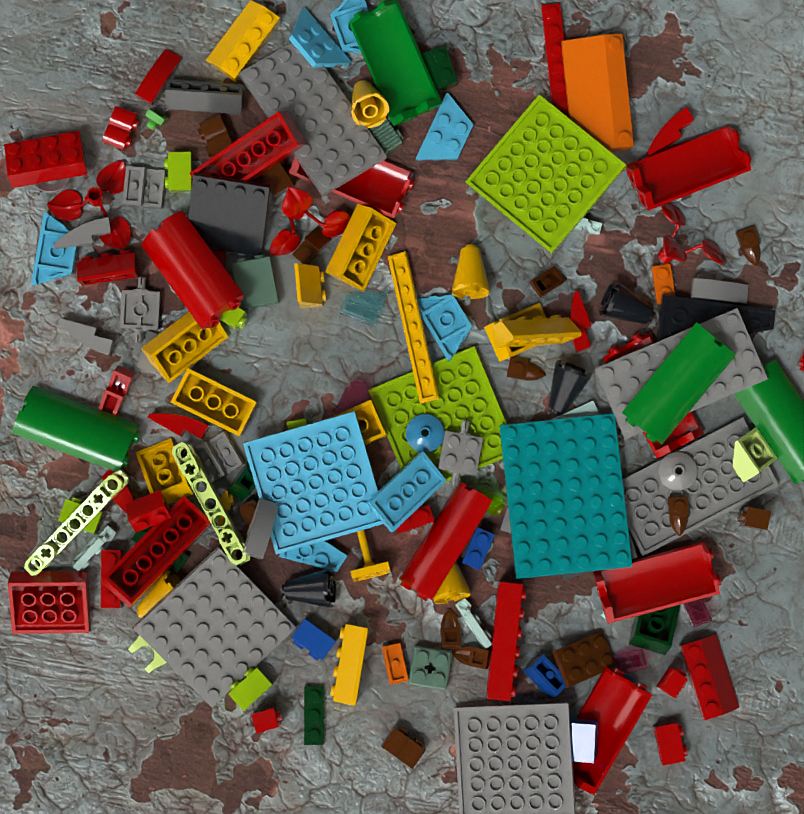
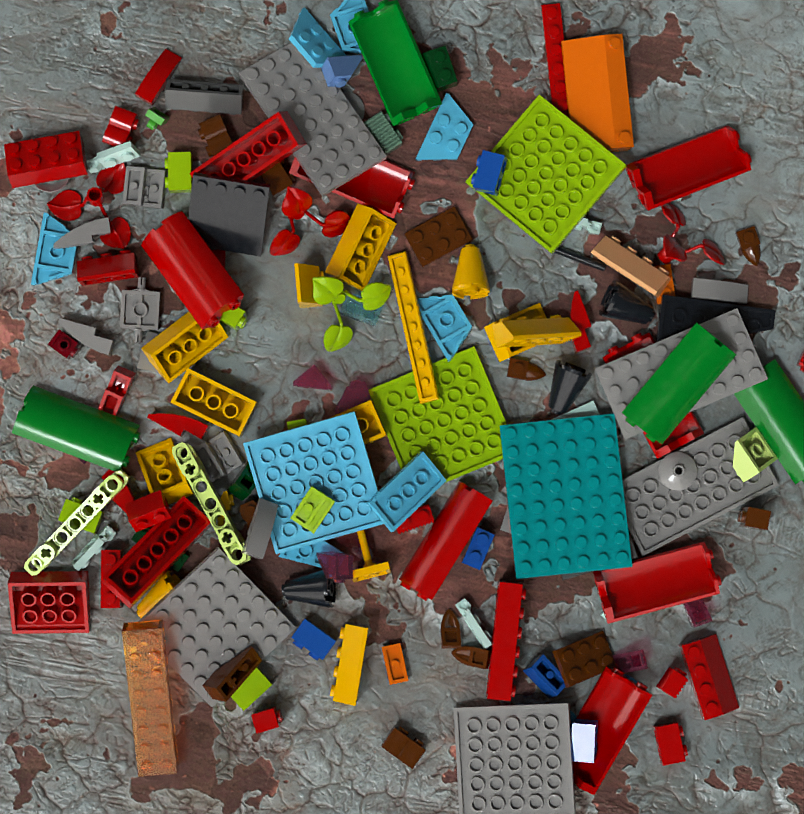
(60, 337): none -> dark red brick
(112, 157): none -> light aqua hinge
(150, 698): none -> clear orange brick
(230, 676): none -> reddish brown slope
(244, 40): yellow slope -> none
(256, 282): sand green brick -> none
(311, 246): reddish brown slope -> none
(312, 379): none -> clear pink slope
(312, 509): none -> lime plate
(313, 715): dark green plate -> none
(330, 290): none -> lime plant
(336, 565): none -> clear pink slope
(339, 69): none -> medium blue slope
(368, 105): yellow cone -> none
(422, 443): dark azure dish -> none
(437, 678): sand green brick -> none
(438, 237): none -> reddish brown plate
(453, 587): yellow cone -> none
(460, 453): light grey plate -> none
(489, 172): none -> blue brick
(496, 506): clear neon green brick -> none
(547, 282): reddish brown slope -> none
(580, 258): none -> black bar
(631, 266): none -> light nougat slope
(655, 630): dark green slope -> none
(670, 132): red slope -> none
(678, 513): reddish brown plate -> none

